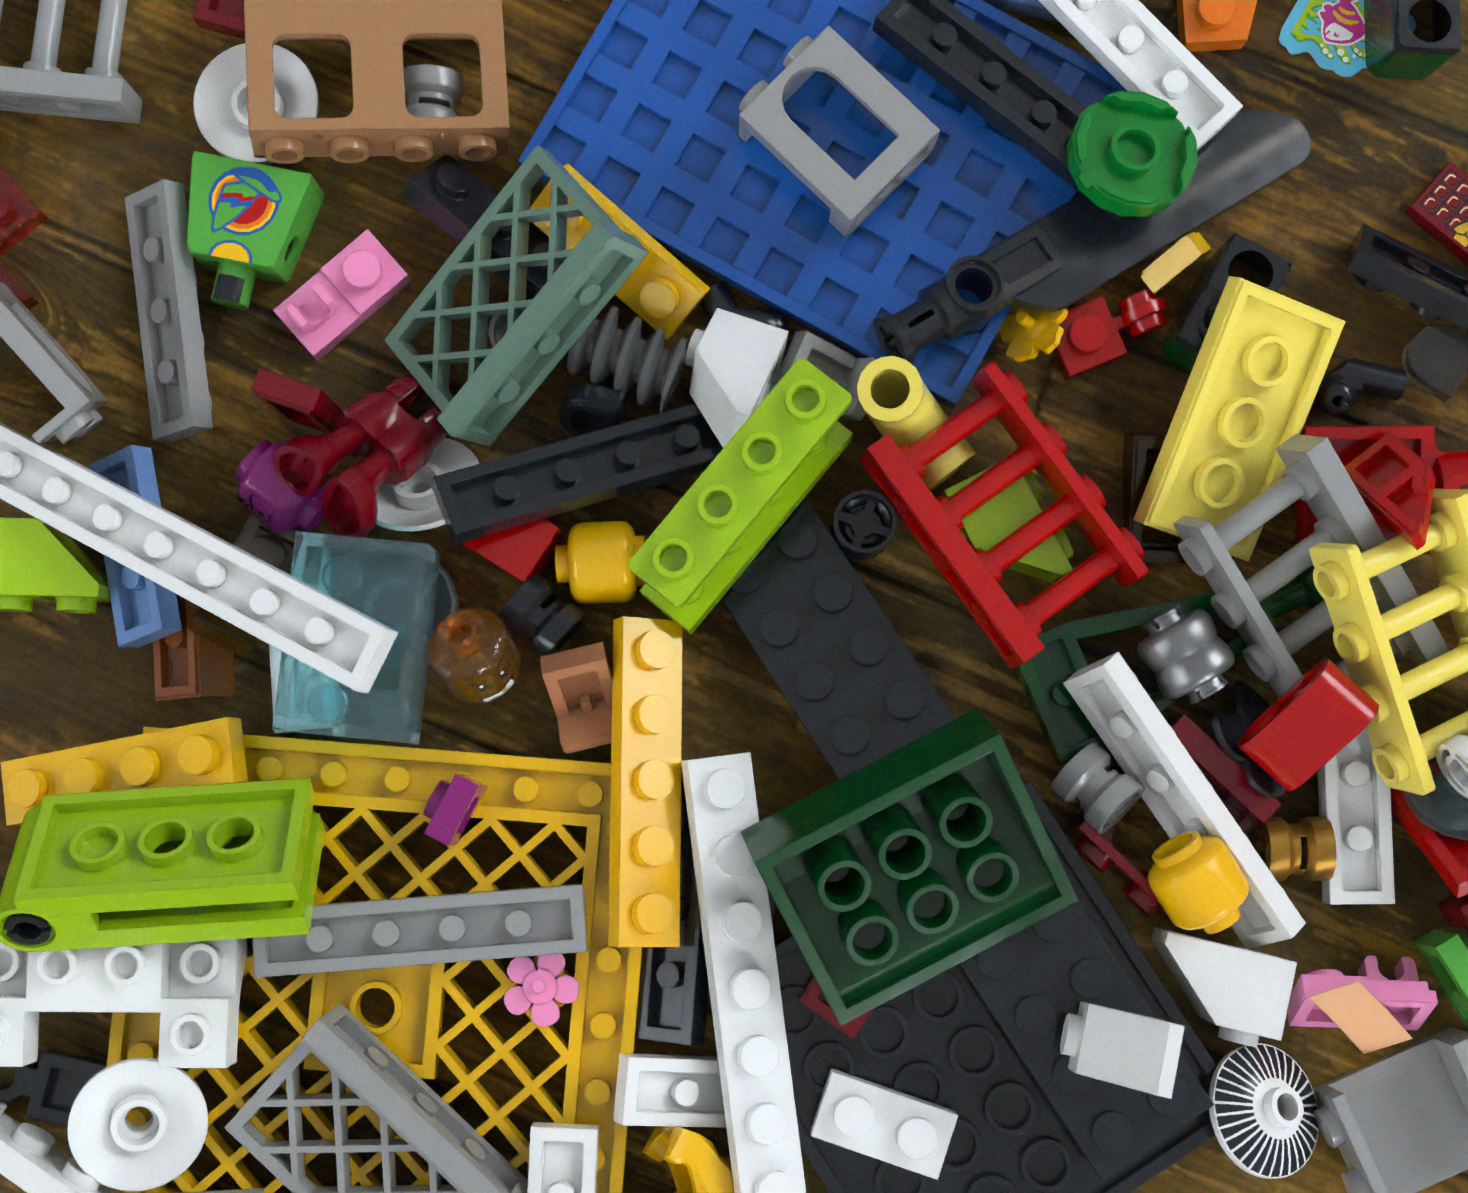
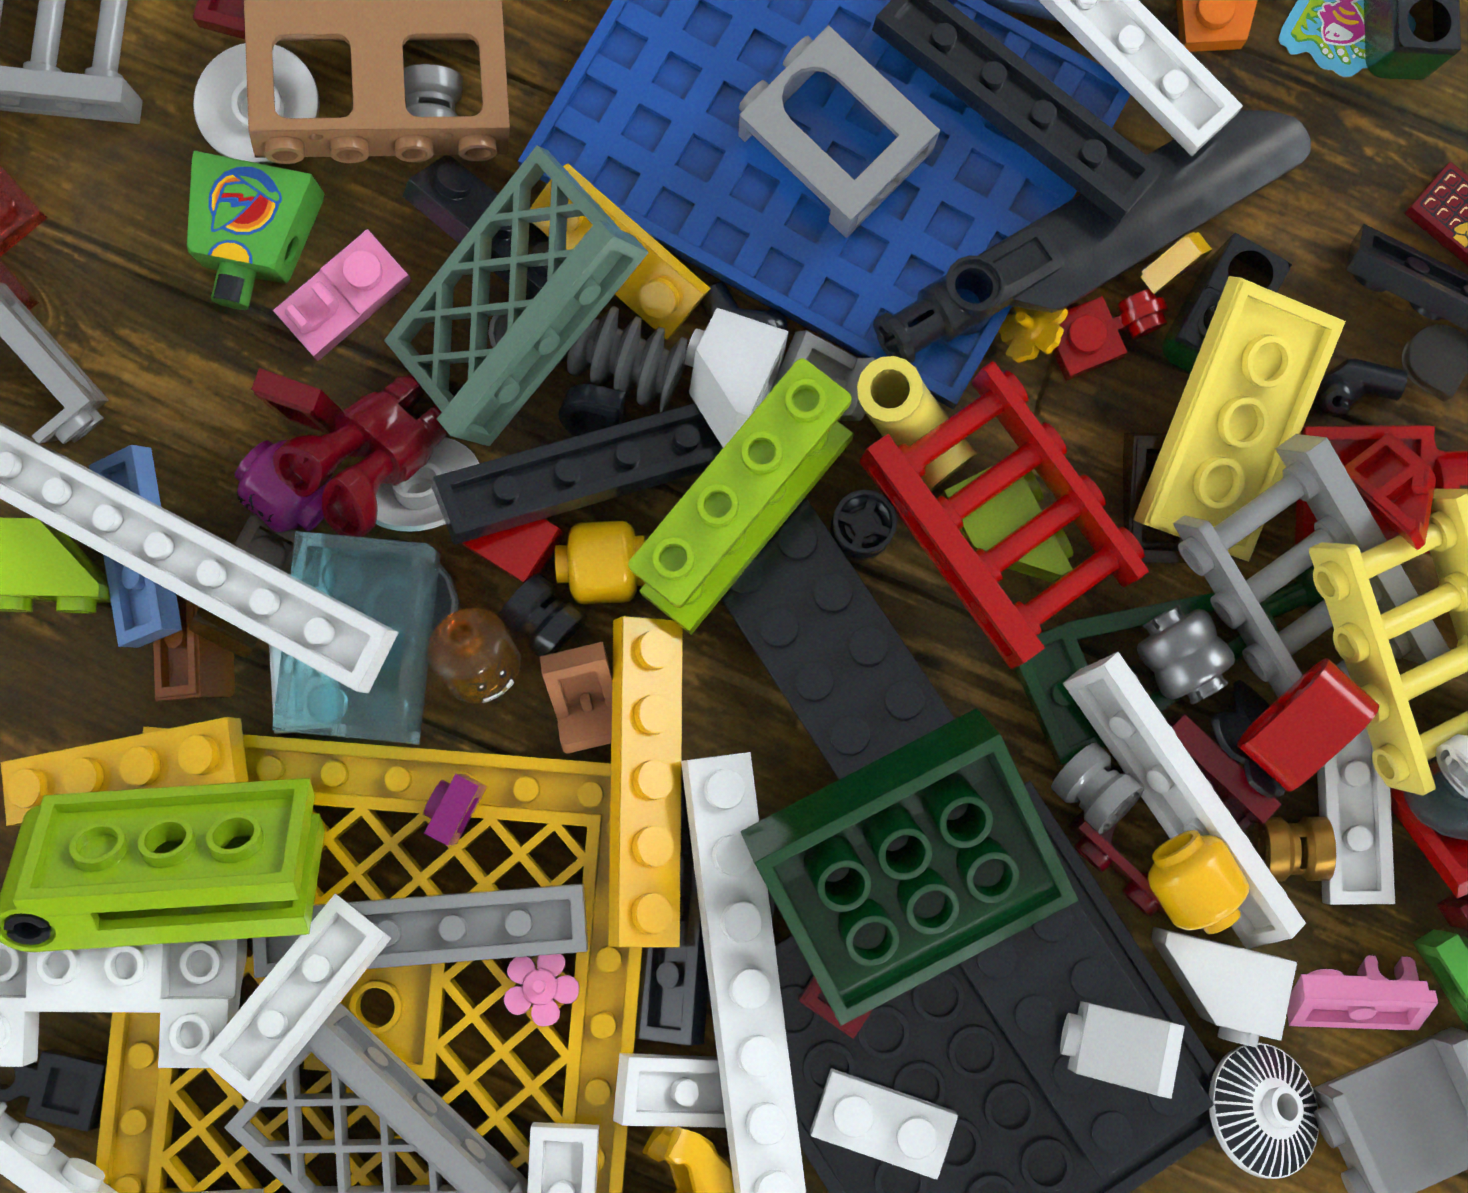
(131, 1154): white dish -> none
(168, 312): light grey plate -> none
(295, 999): none -> white plate
(1131, 154): green tile -> none
(1361, 1017): light nougat sticker -> none

